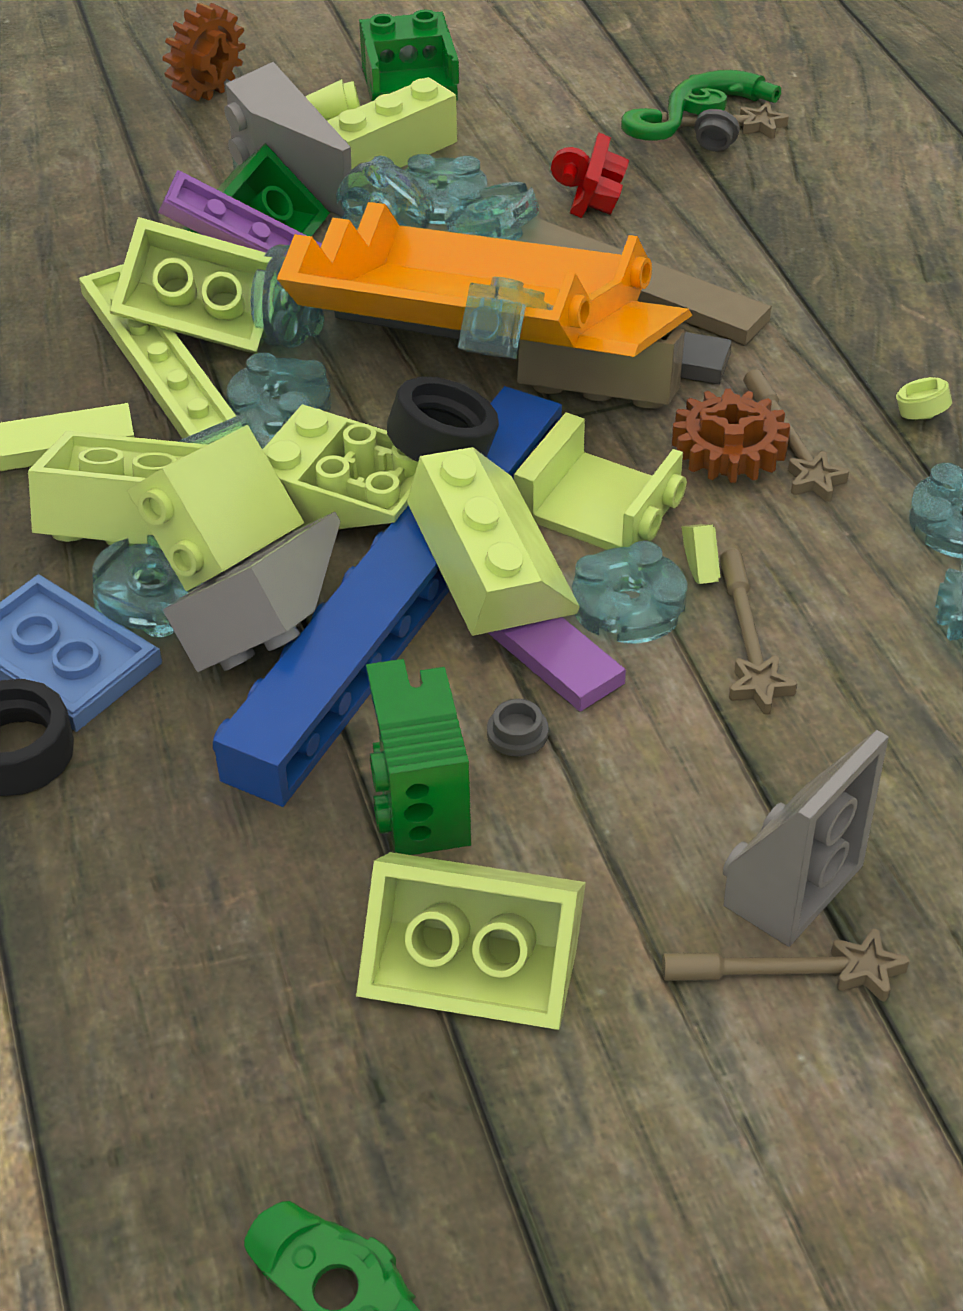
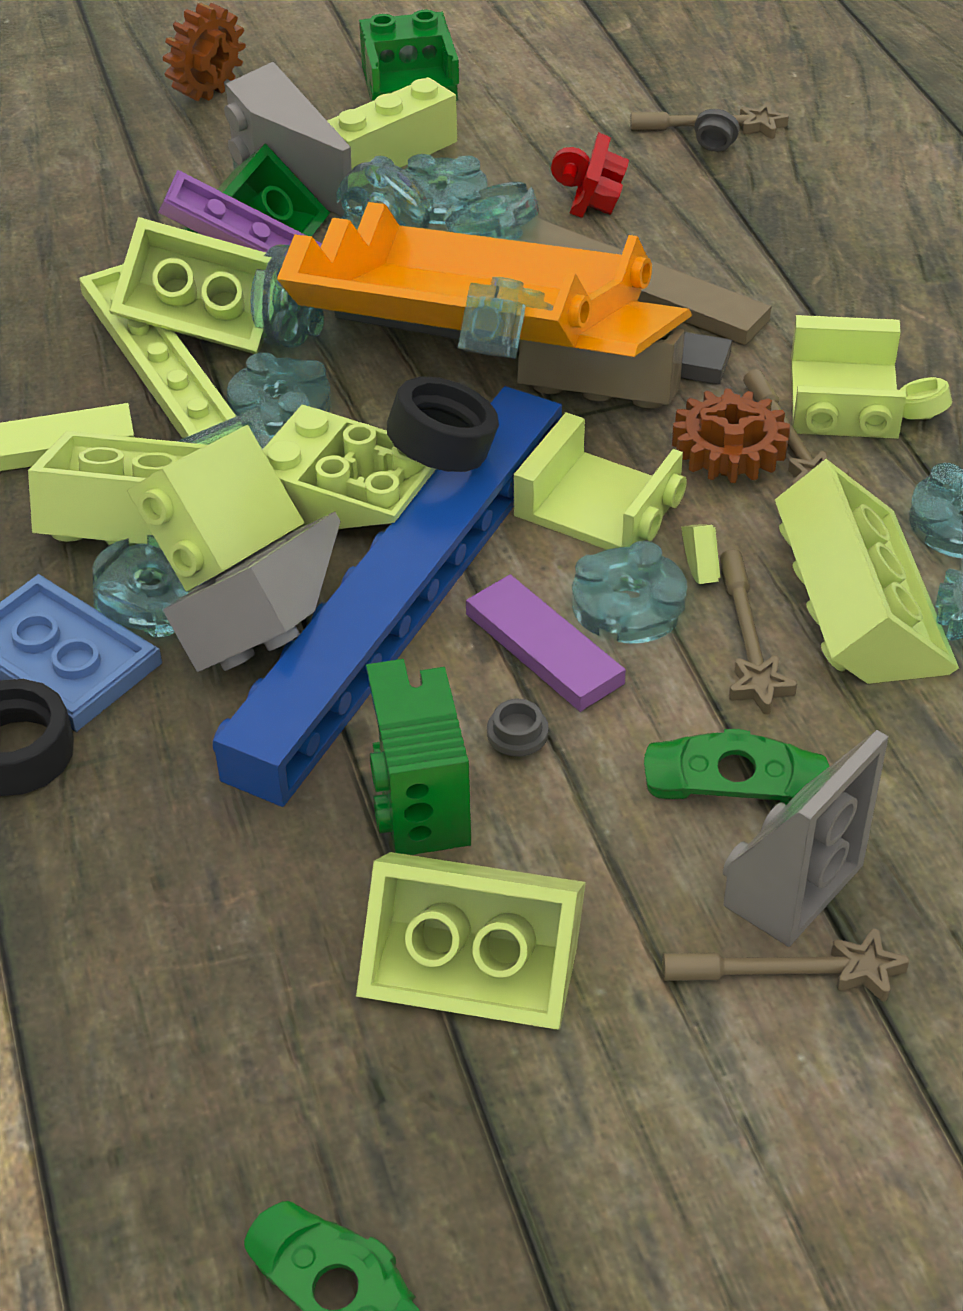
(335, 99): yellowish green cone -> none
(486, 543): yellowish green slope -> none
(691, 766): none -> green piece
(696, 95): green plant -> none
(846, 377): none -> yellowish green panel
(861, 580): none -> yellowish green slope

